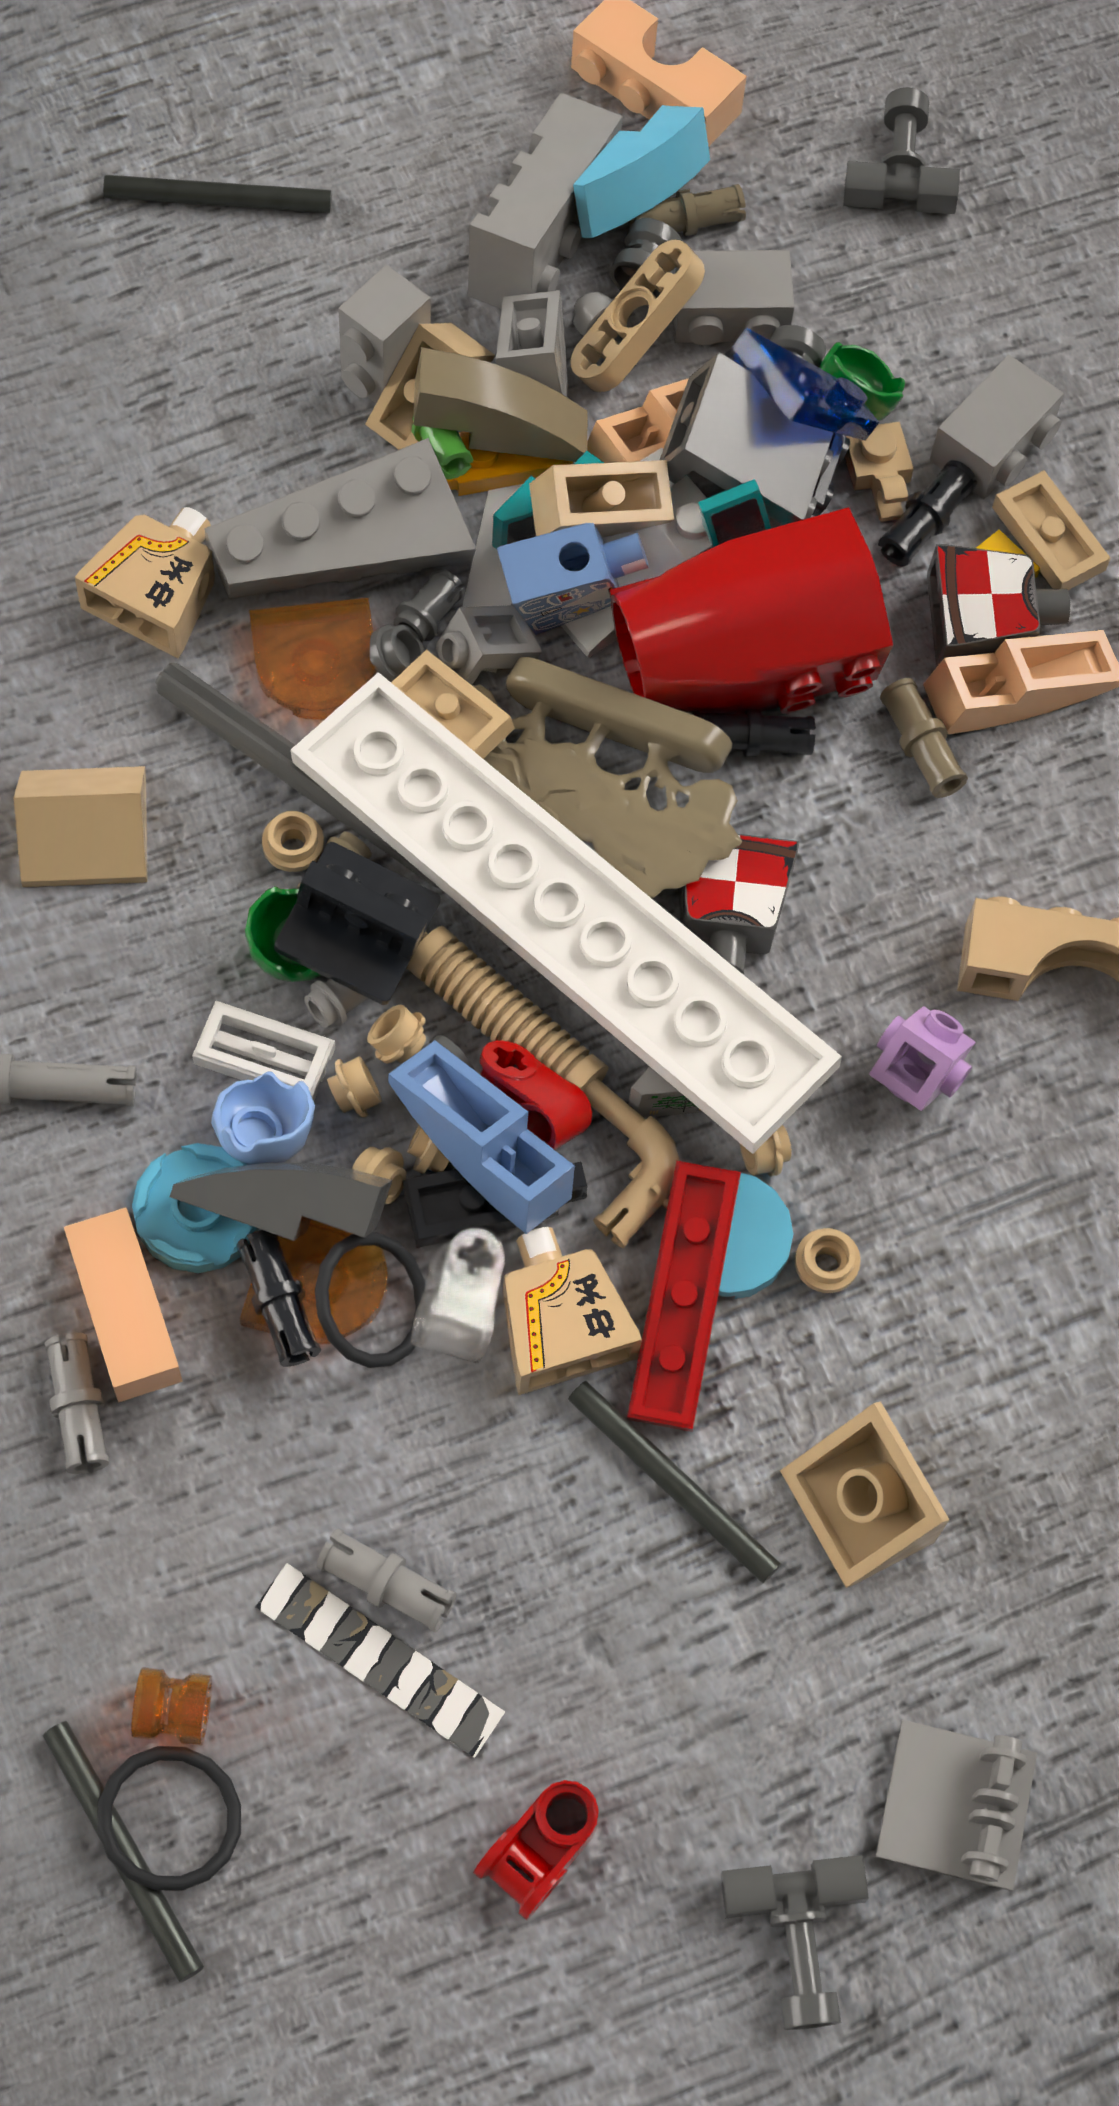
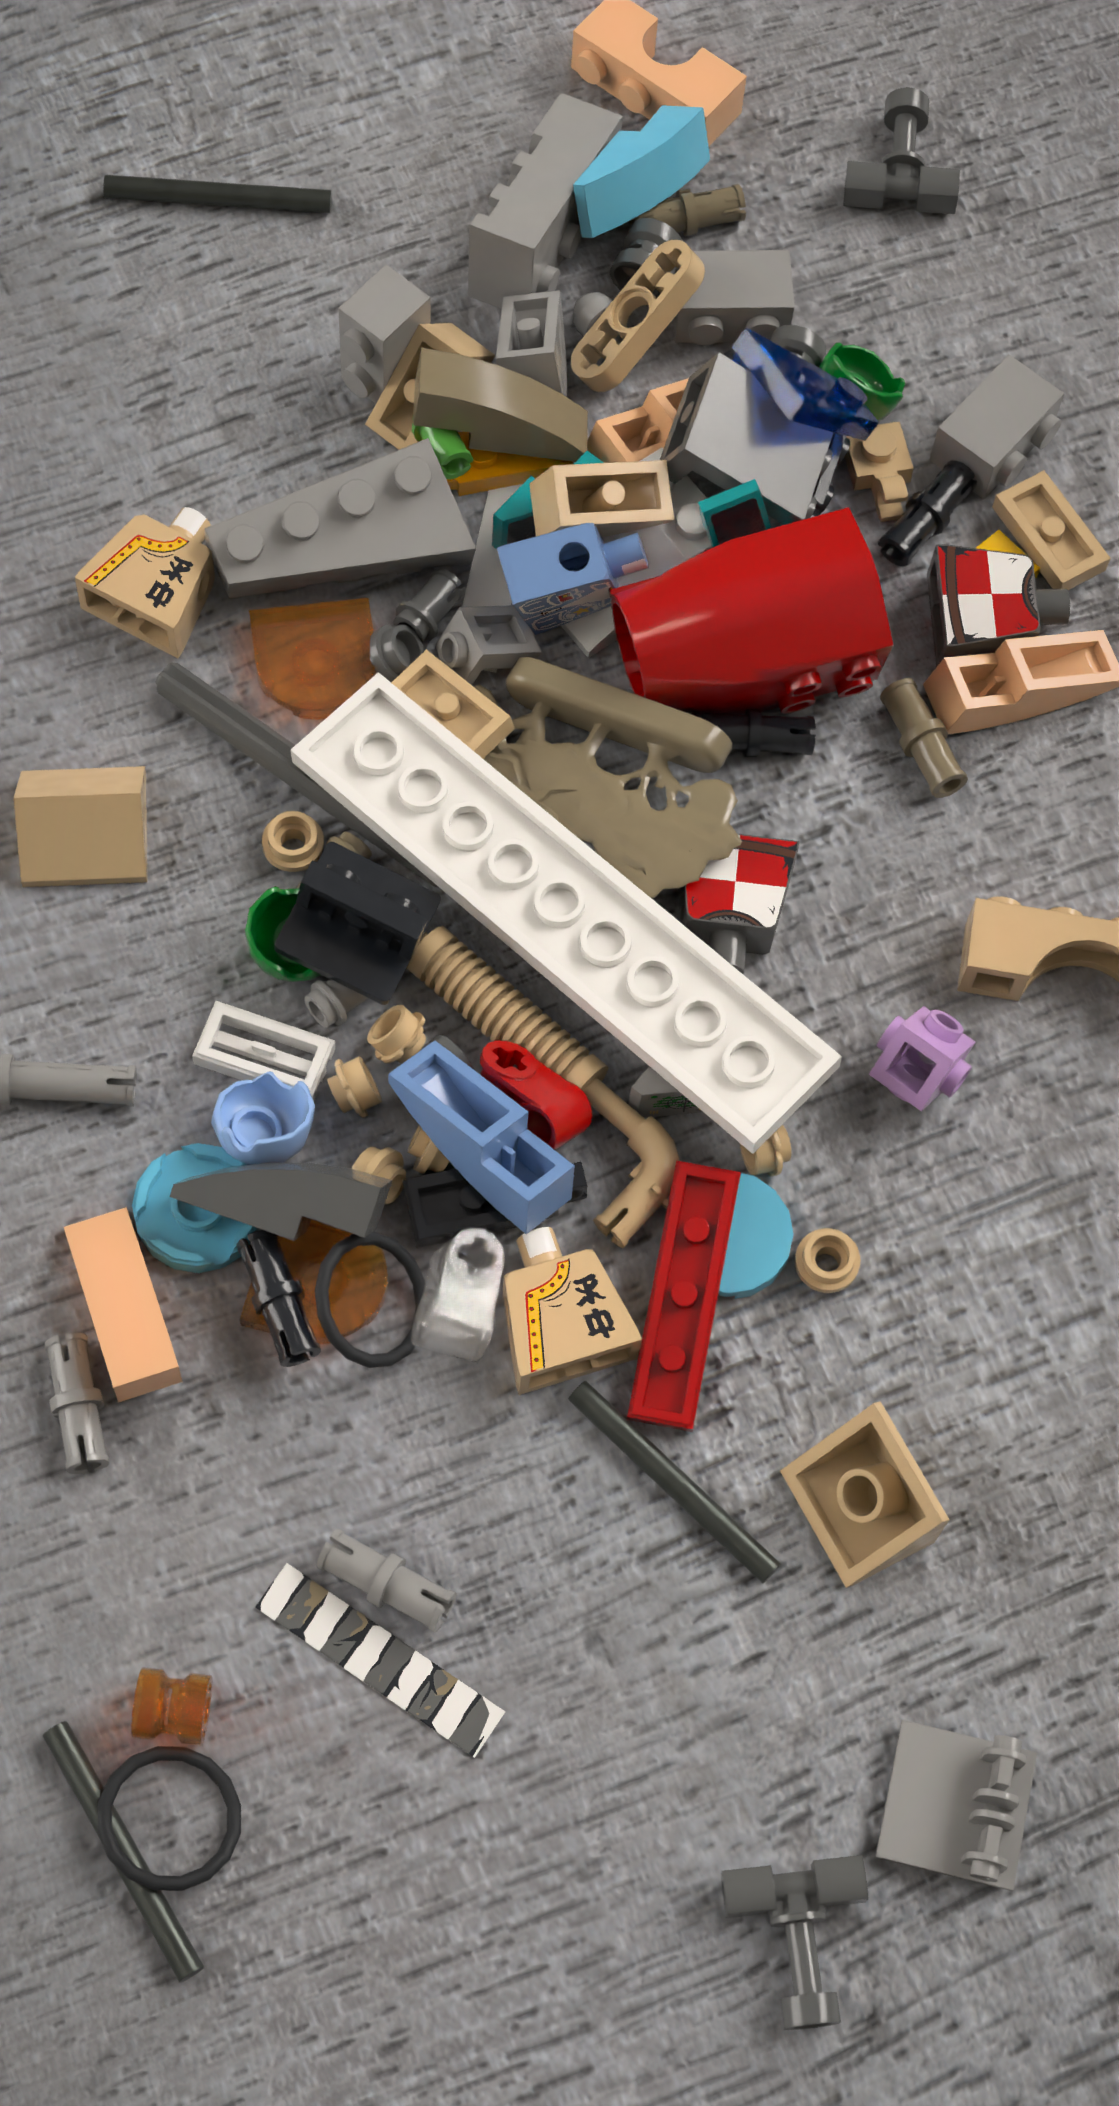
(538, 1848): red piece -> none

